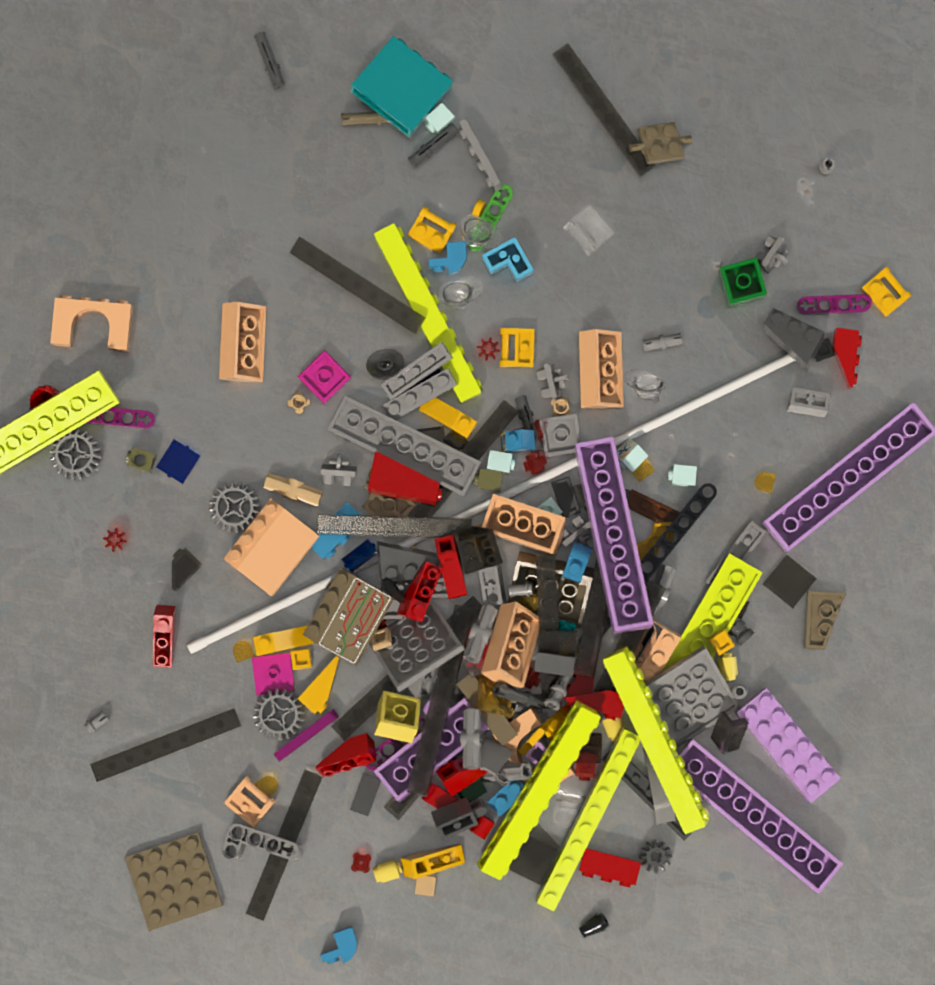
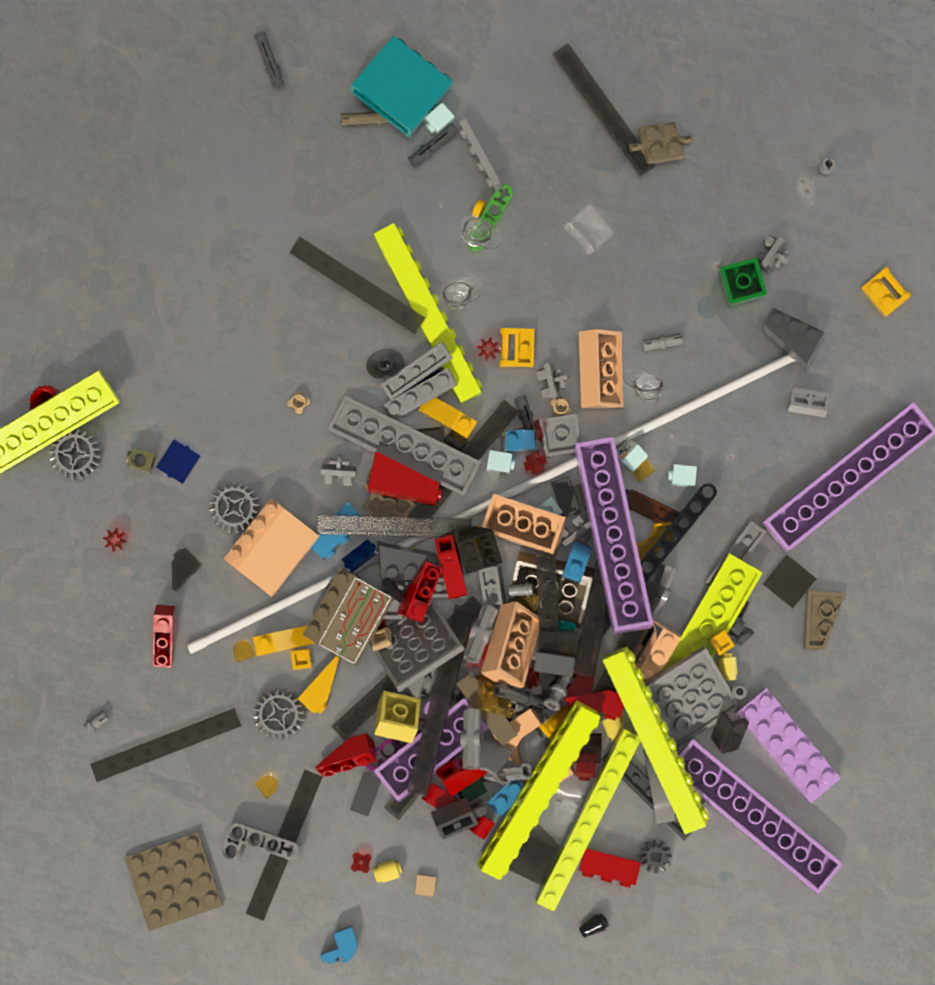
(69, 310): light nougat arch -> none
(118, 421): magenta beam -> none
(242, 342): light nougat slope -> none
(245, 806): light nougat plate -> none
(273, 673): dark pink plate -> none
(293, 489): tan piece -> none
(306, 735): magenta beam -> none
(324, 377): dark pink plate -> none
(429, 236): yellow plate -> none
(432, 861): yellow slope -> none
(455, 262): dark azure brick -> none
(488, 480): olive brick -> none
(509, 255): medium azure brick -> none
(533, 739): yellow tile -> none
(536, 753): lavender brick -> none
(765, 482): clear yellow tile -> none
(825, 351): pearl dark grey tile -> none
(834, 307): magenta beam -> none
(845, 349): red slope -> none

